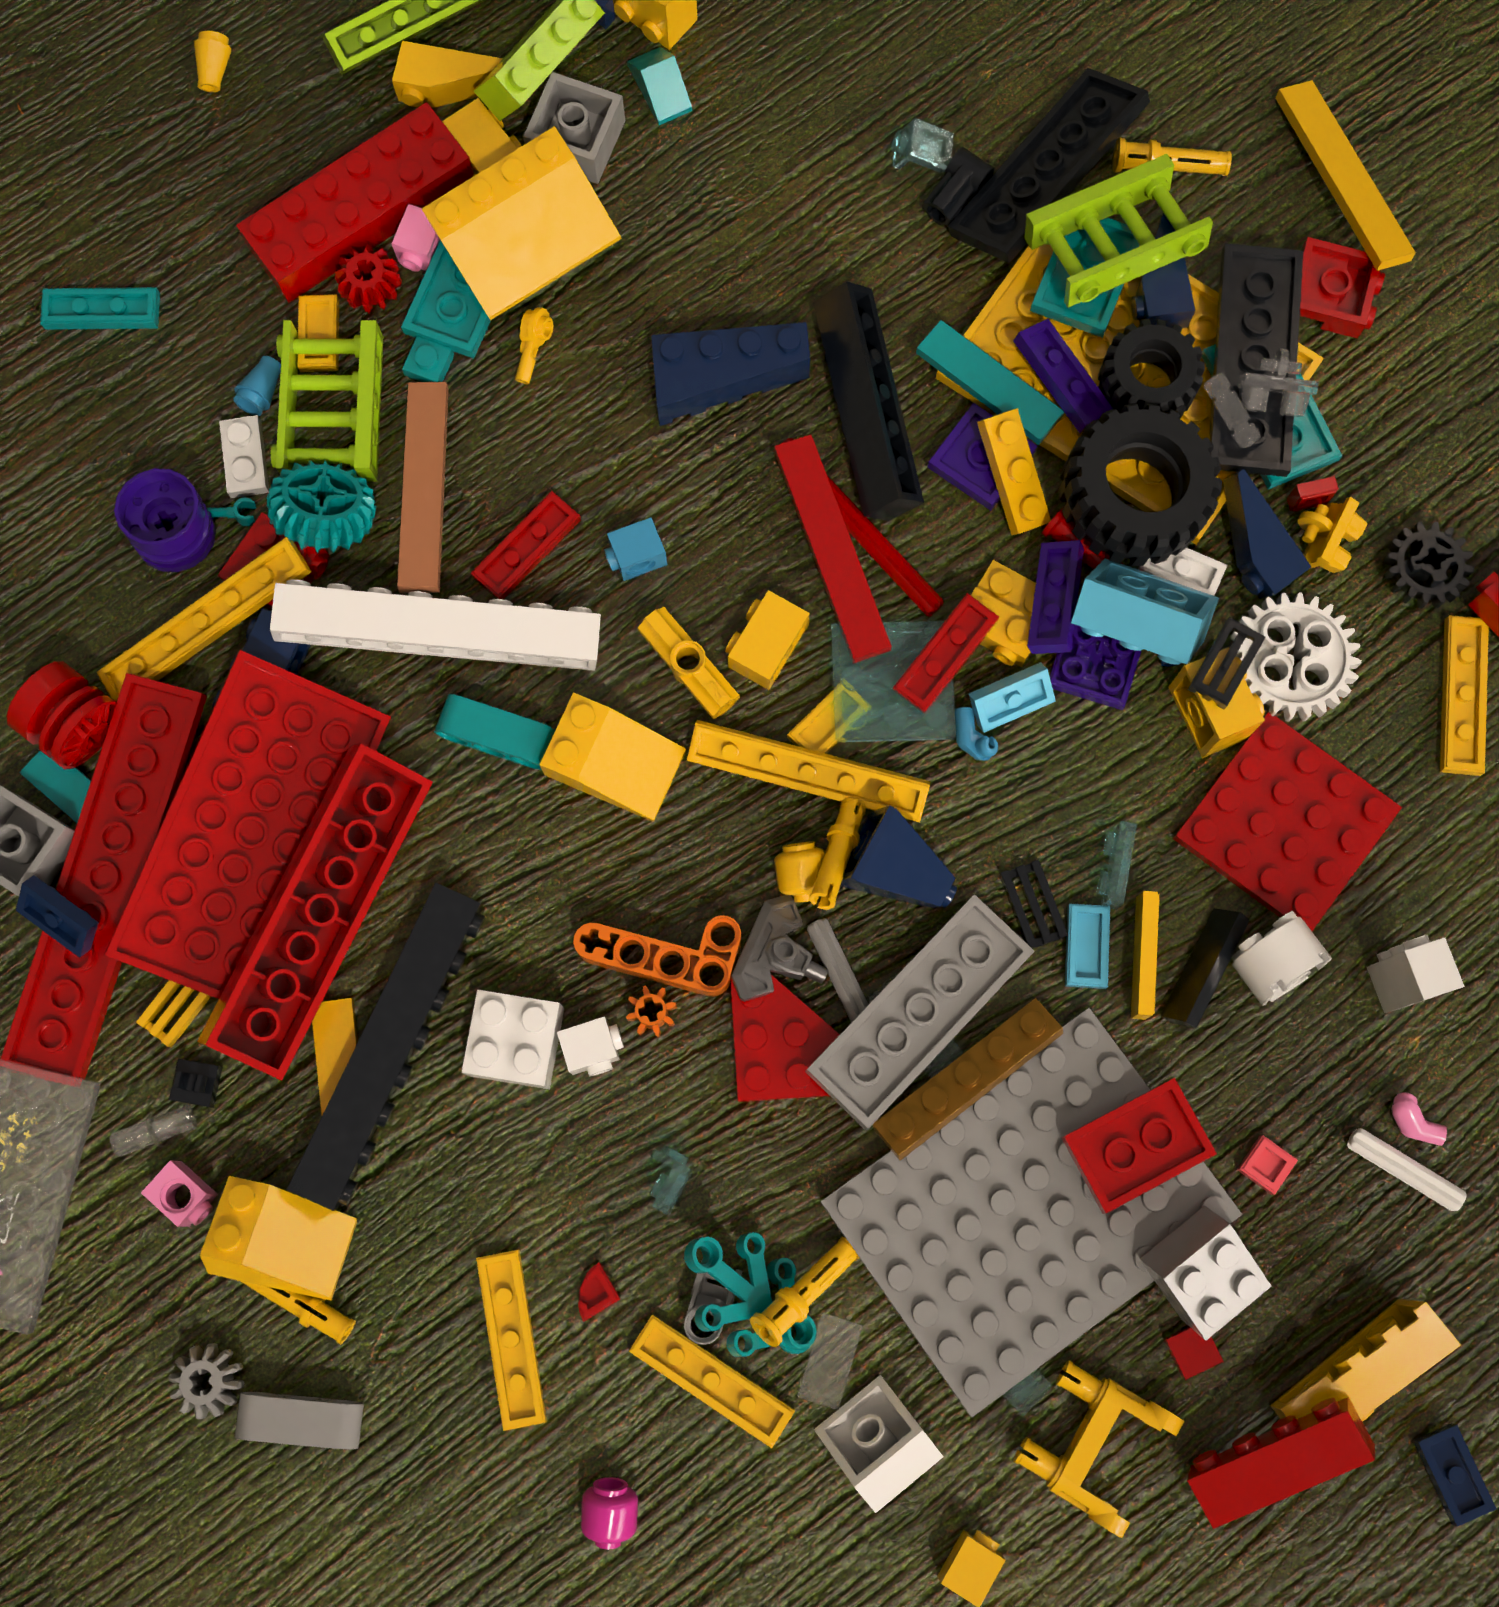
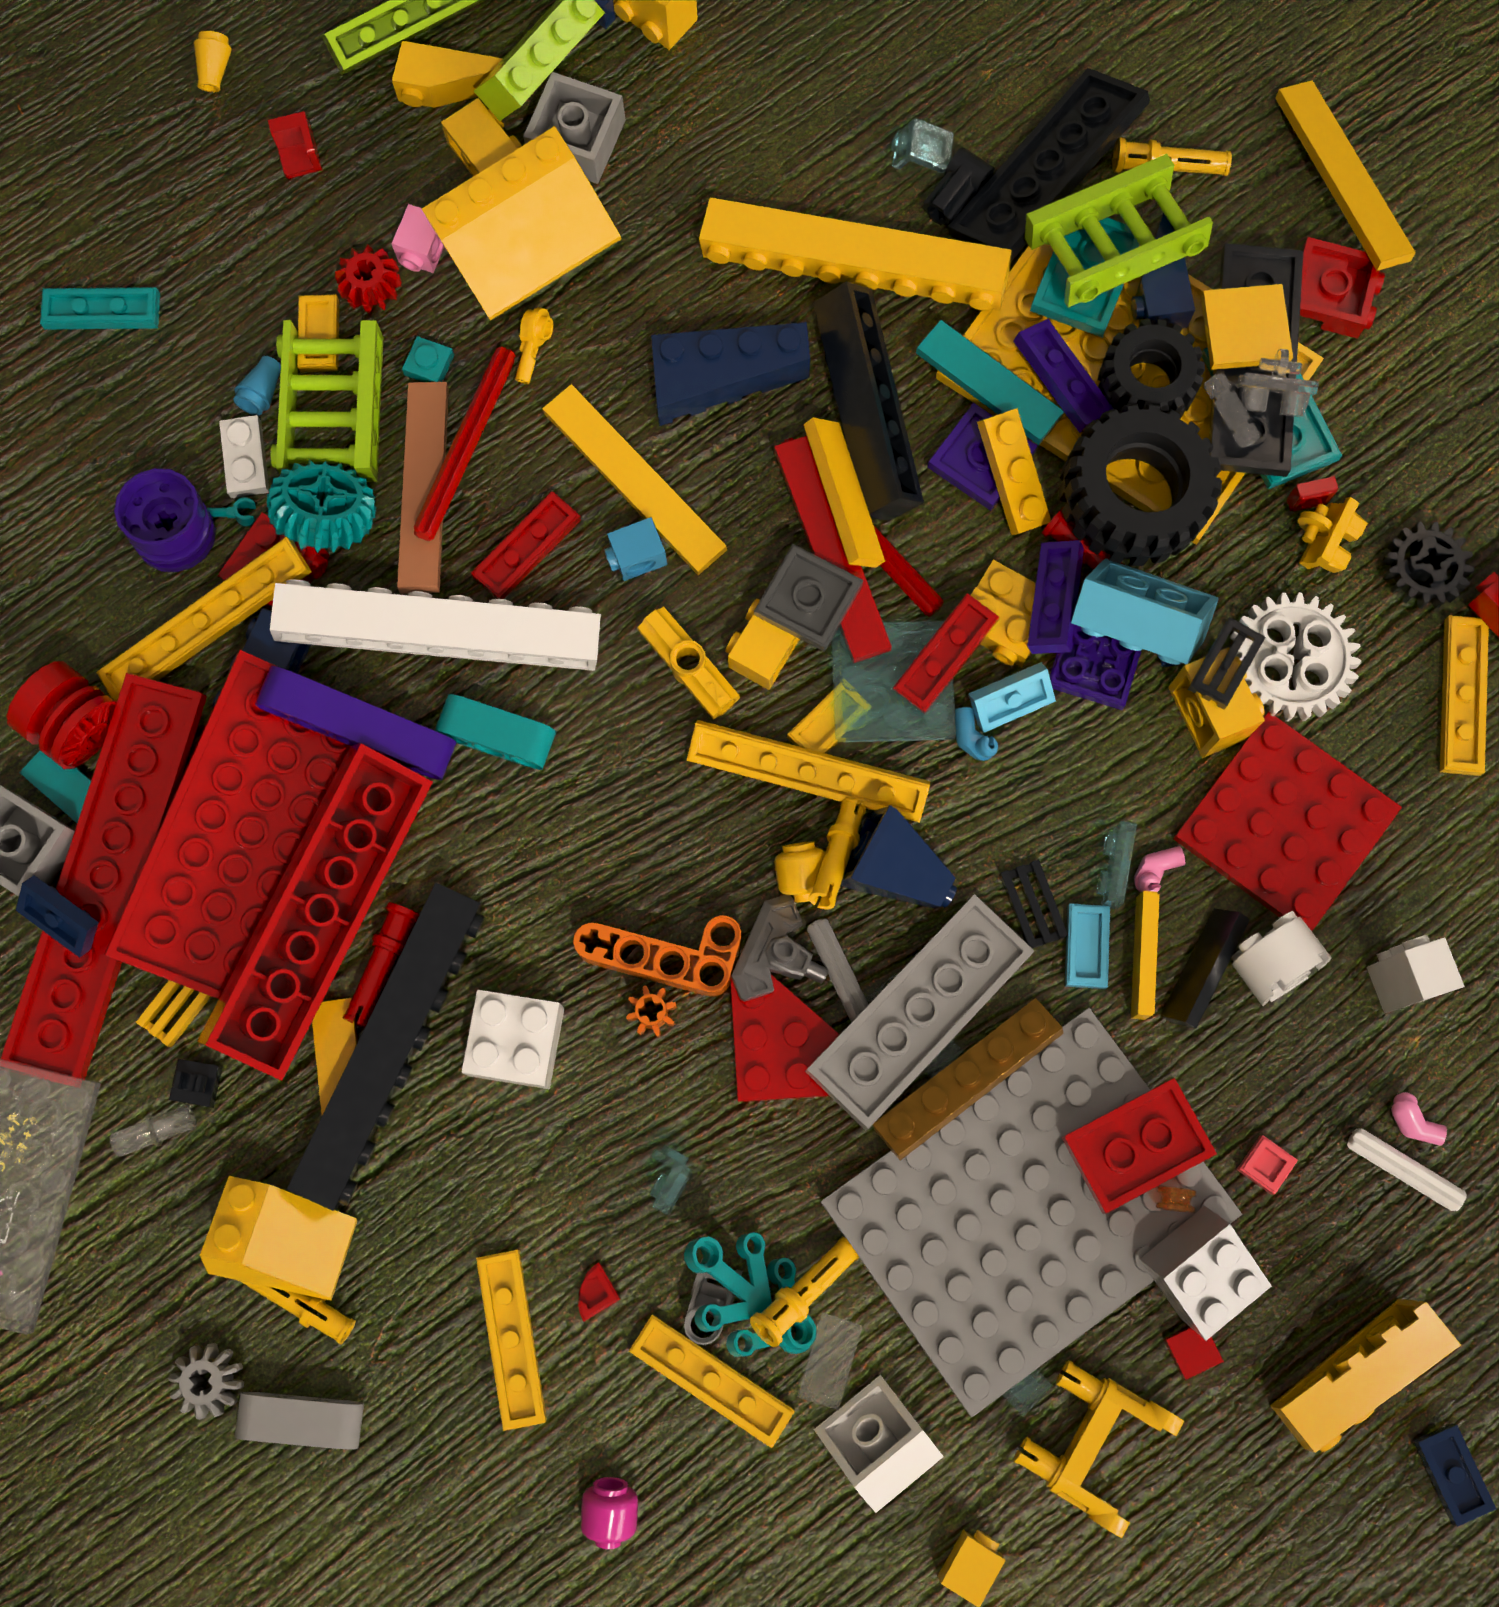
(162, 1193): bright pink brick -> none
(295, 144): none -> red panel
(355, 201): red brick -> none
(355, 722): none -> dark purple beam
(388, 947): none -> red pin
(446, 308): teal plate -> none
(464, 444): none -> red axle
(591, 1046): white brick -> none
(612, 757): yellow slope -> none
(634, 479): none -> yellow tile
(661, 84): slope -> none
(808, 597): none -> dark grey tile
(844, 493): none -> yellow tile
(855, 253): none -> yellow brick
(1153, 867): none -> bright pink arm
(1176, 1199): none -> clear orange bush
(1190, 570): white plate -> none
(1245, 325): none -> yellow tile
(1260, 542): dark blue slope -> none
(1280, 1461): red brick -> none

